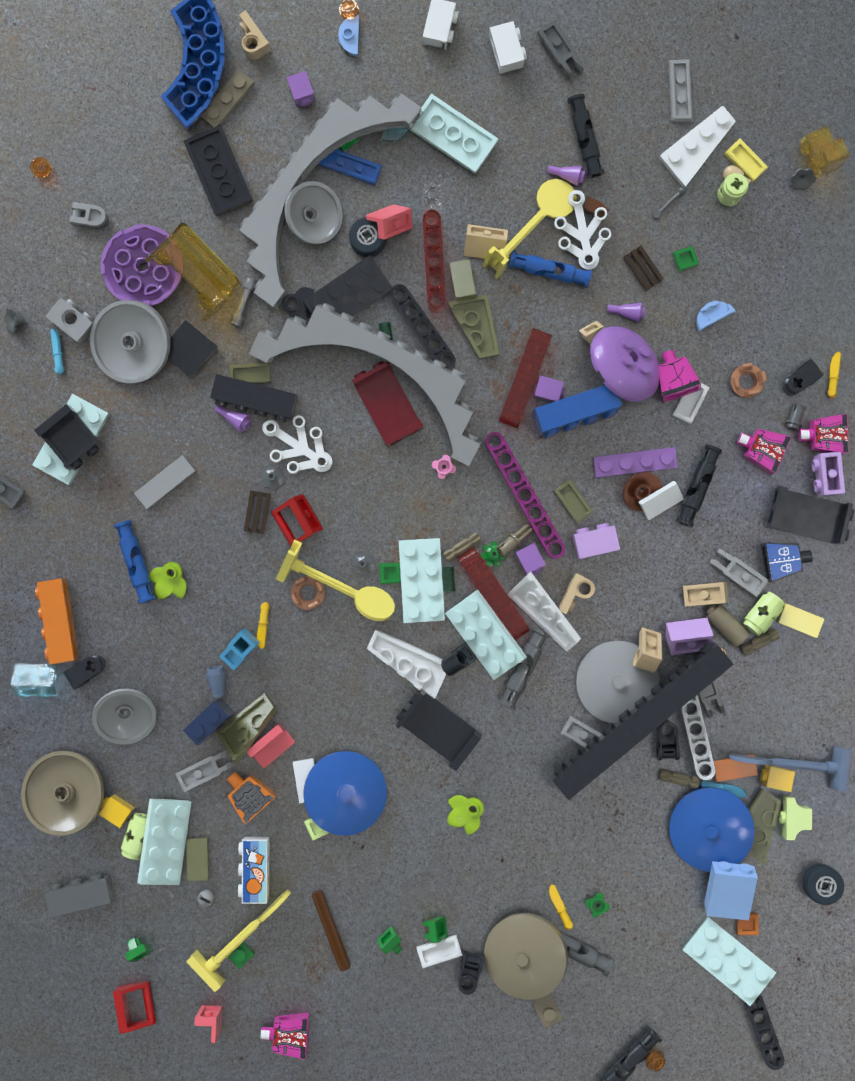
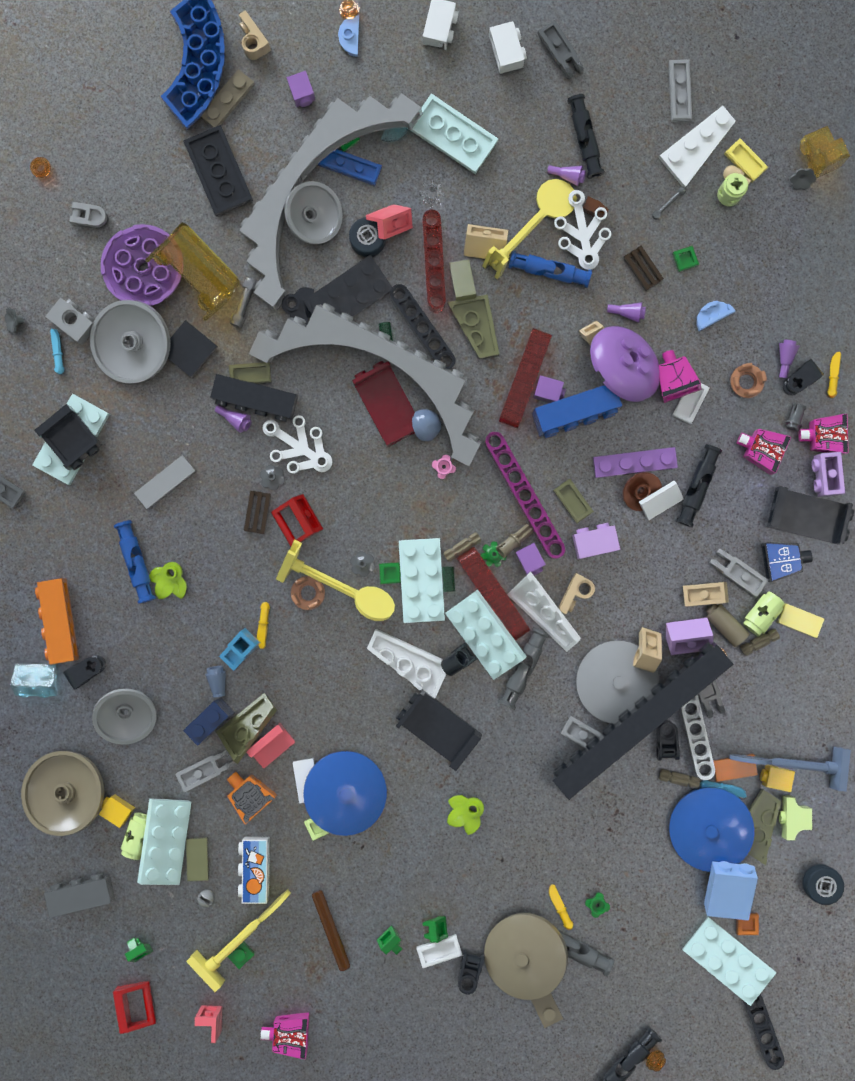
(426, 424): none -> sand blue piece
(787, 354): none -> medium lavender cone

